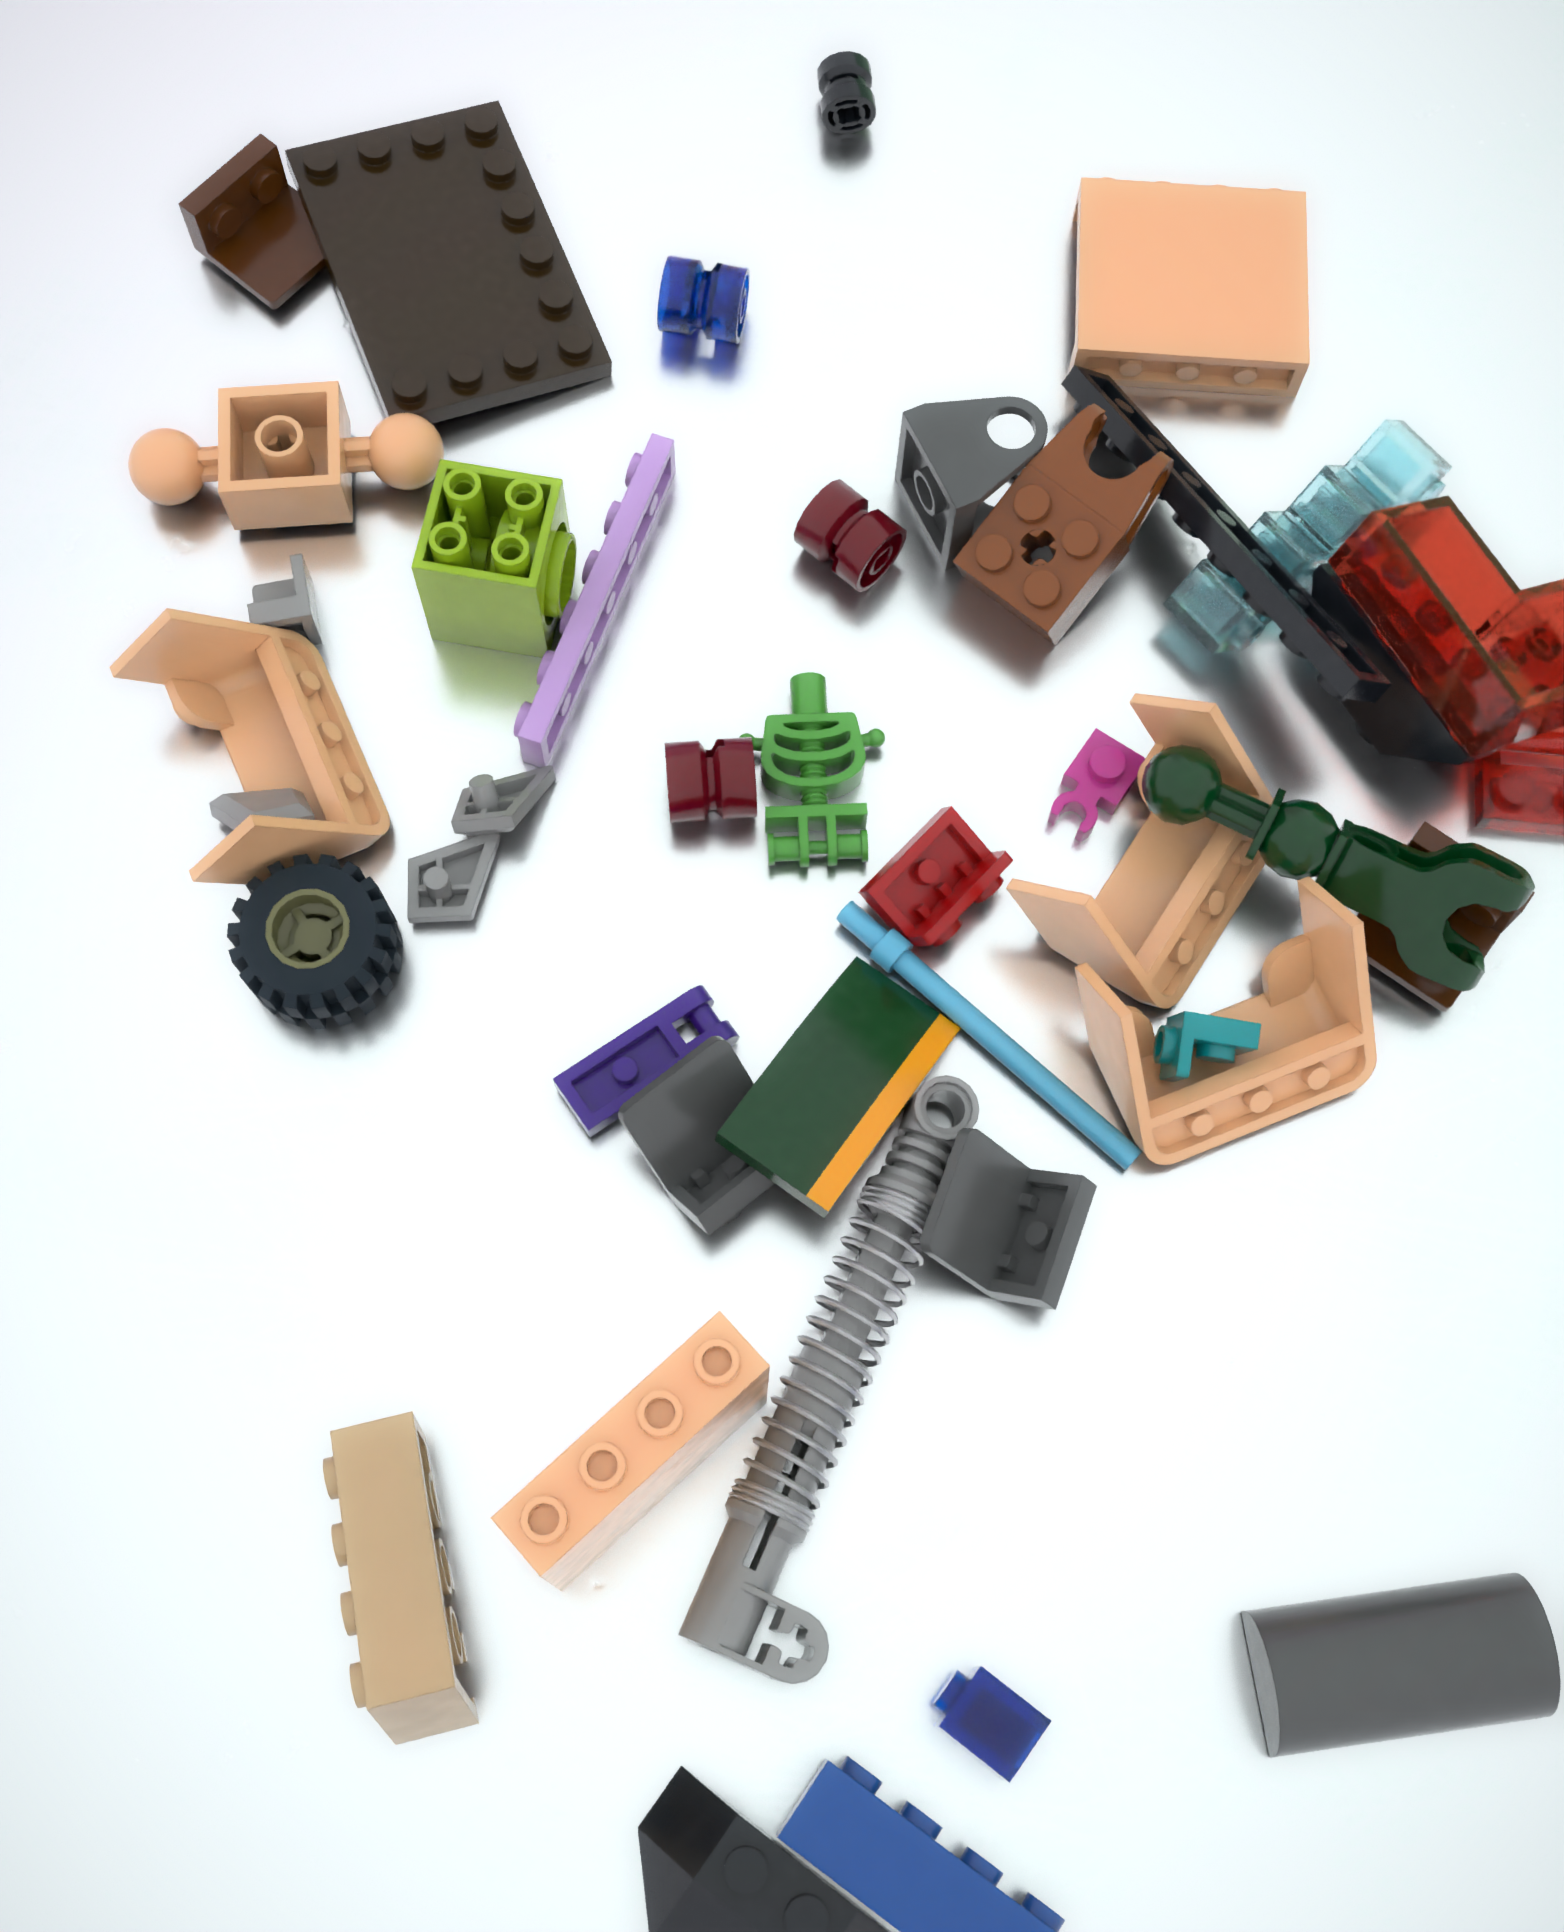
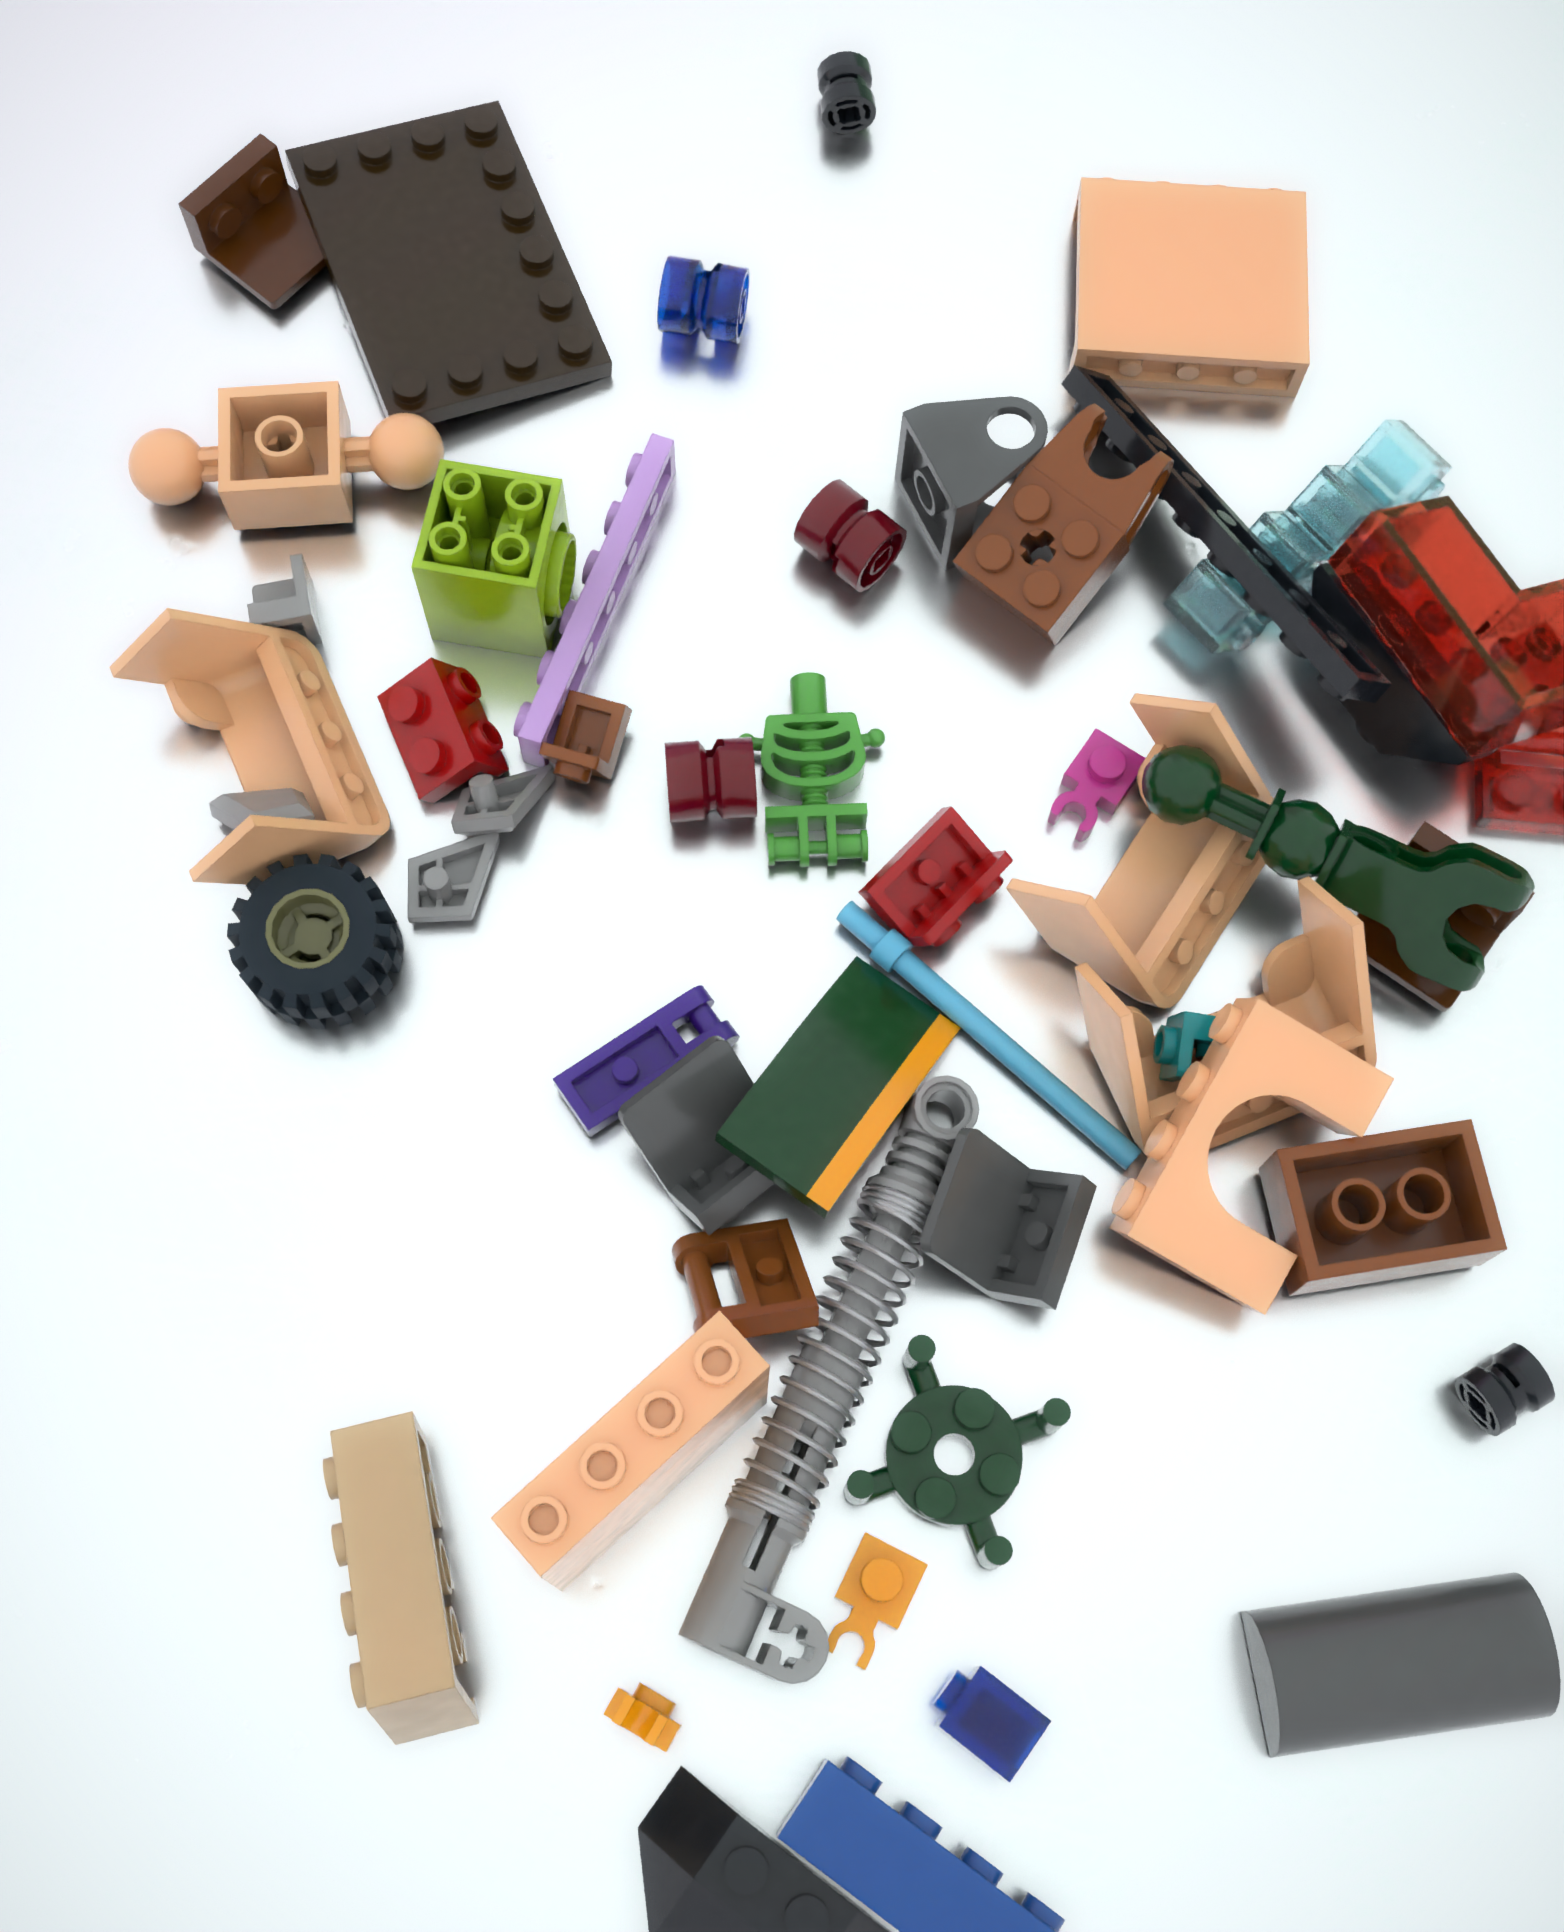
(441, 728): none -> red bracket
(587, 737): none -> dark orange bracket
(645, 1715): none -> light orange plate
(765, 1271): none -> dark orange plate
(878, 1589): none -> light orange plate
(983, 1426): none -> dark green plate
(1172, 1200): none -> light nougat arch
(1382, 1206): none -> dark orange brick
(1504, 1389): none -> black wheel

